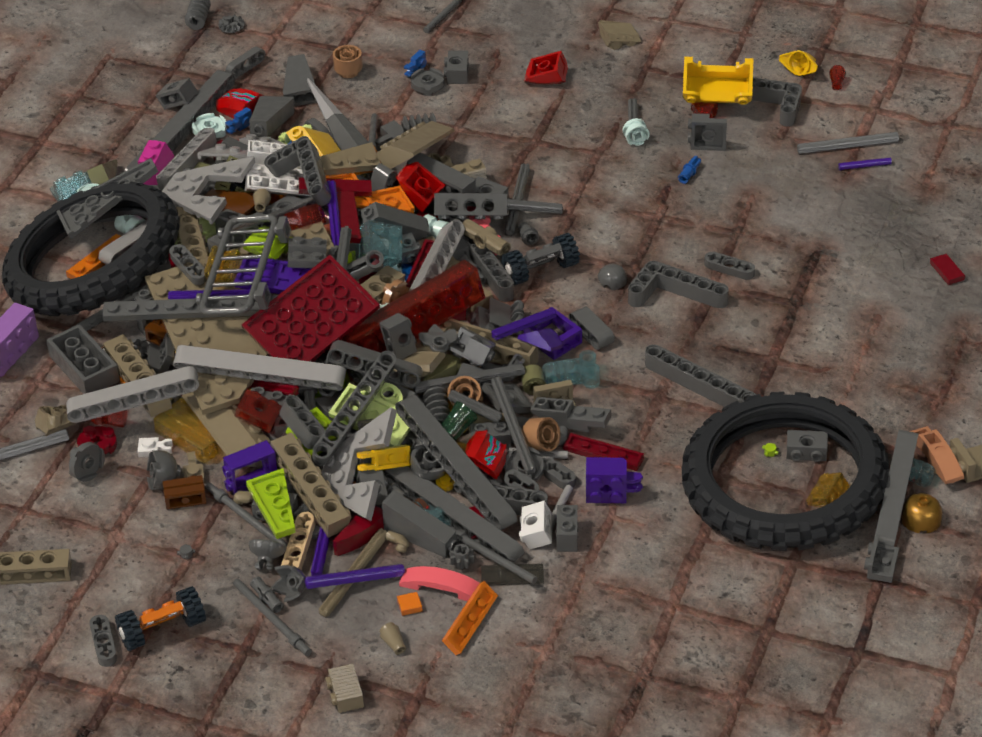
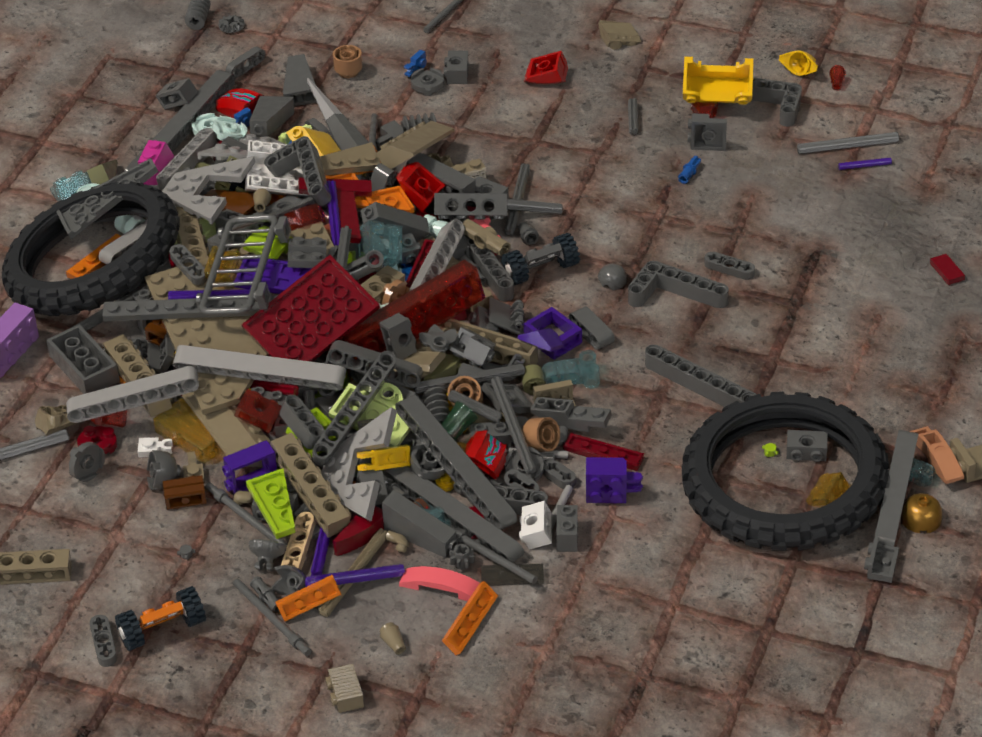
(227, 126): none -> light aqua plate
(308, 598): none -> orange tile
(409, 603): orange tile -> none
(523, 324): dark purple axle -> none
(635, 131): light aqua wheel -> none

